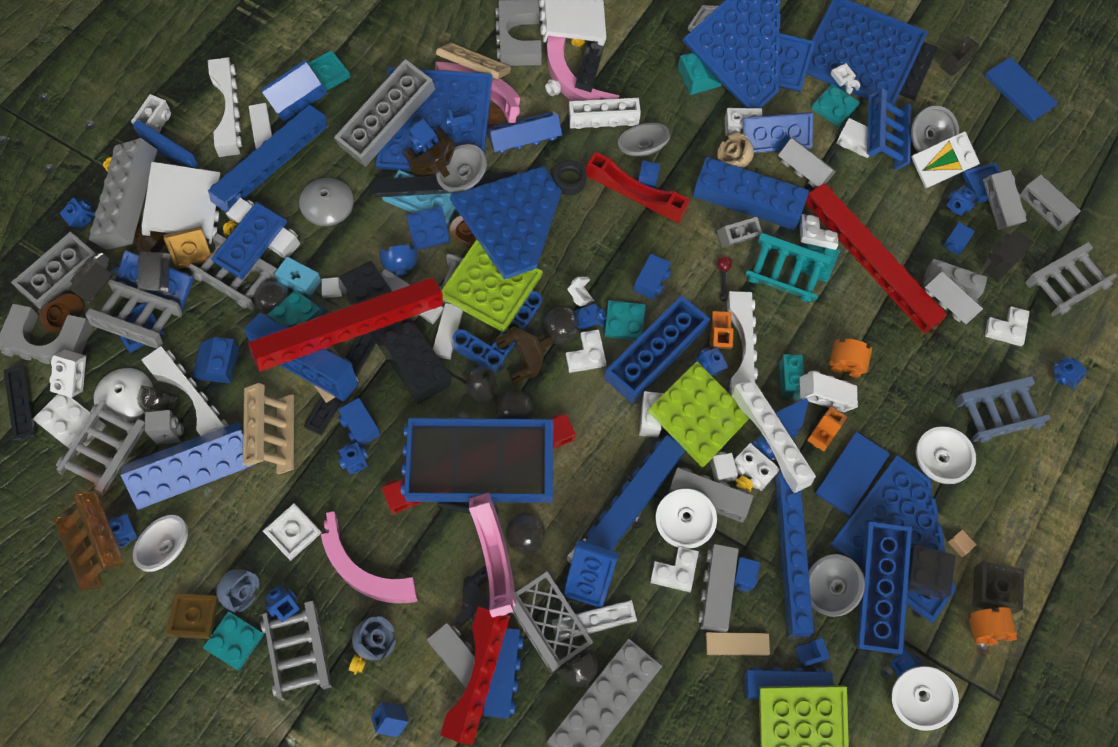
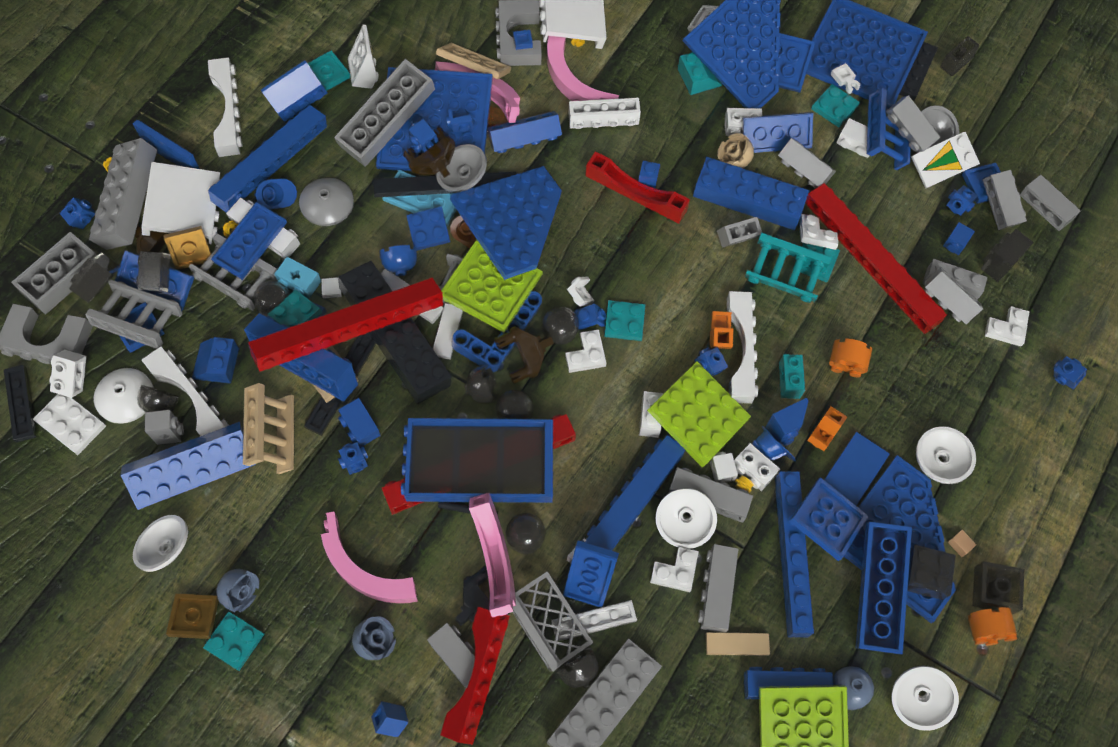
(55, 313): reddish brown piece -> none
(99, 534): clear orange fence -> none
(112, 464): light grey fence -> none
(122, 530): blue brick -> none
(153, 113): white brick -> none
(260, 123): white tile -> none
(276, 193): none -> blue piece
(281, 603): blue brick -> none
(292, 532): white plate -> none
(316, 656): light grey fence -> none
(357, 664): yellow plate -> none
(362, 62): none -> white slope
(503, 683): blue brick -> none
(522, 39): none -> blue plate
(553, 87): white plate -> none
(570, 165): black tyre -> none
(589, 67): black plate -> none
(644, 139): light grey dish -> none
(652, 276): blue brick -> none
(656, 349): blue brick -> none
(724, 265): hinge -> none
(746, 574): blue brick -> none
(791, 462): white arch -> none
(812, 653): blue panel -> none
(825, 580): light grey dish -> none
(828, 391): white brick -> none
(829, 519): none -> blue plate
(859, 686): none -> sand blue cylinder
(905, 662): blue panel -> none
(912, 124): none -> light grey brick
(1003, 391): sand blue fence -> none
(1021, 89): blue tile -> none
(1068, 262): light grey fence -> none

